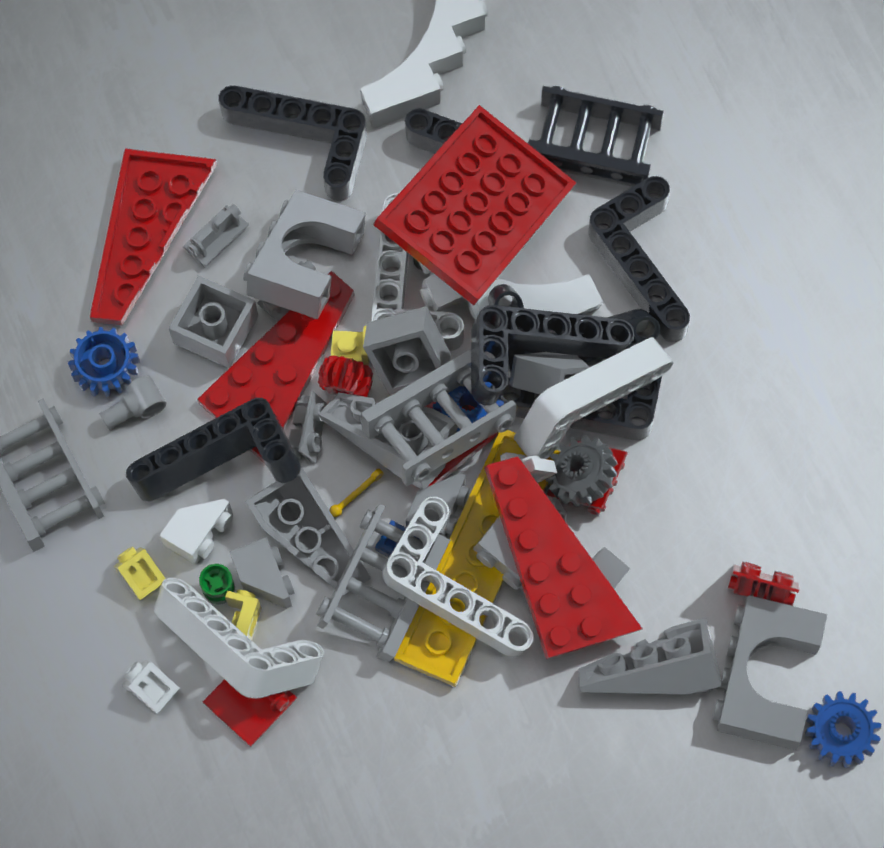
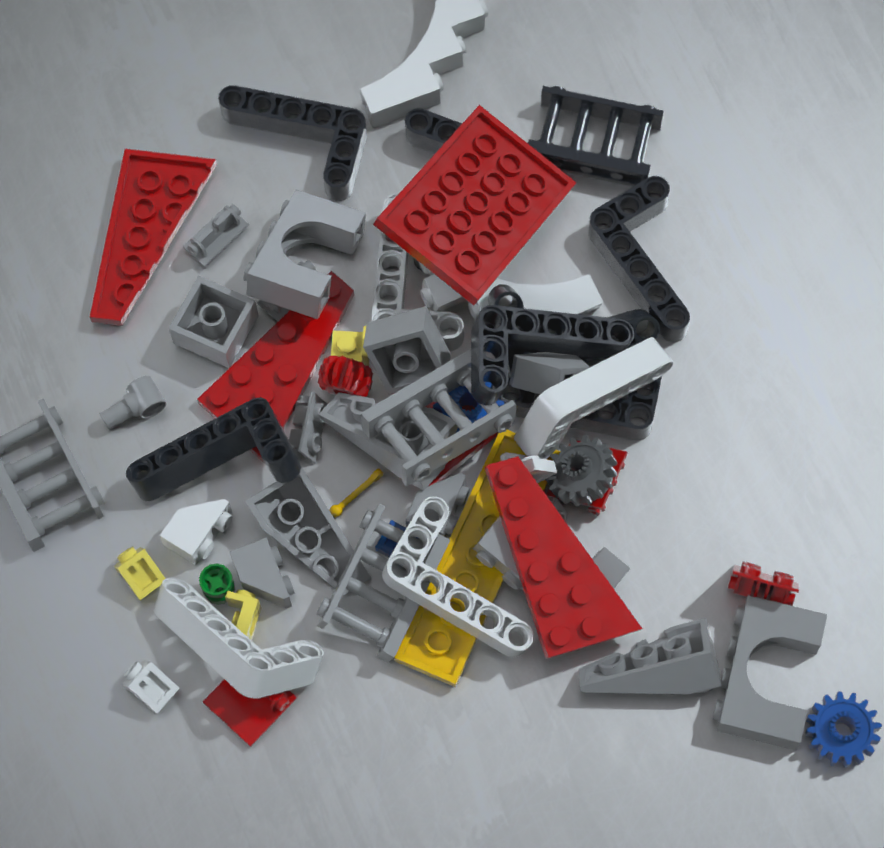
(100, 346): blue gear -> none

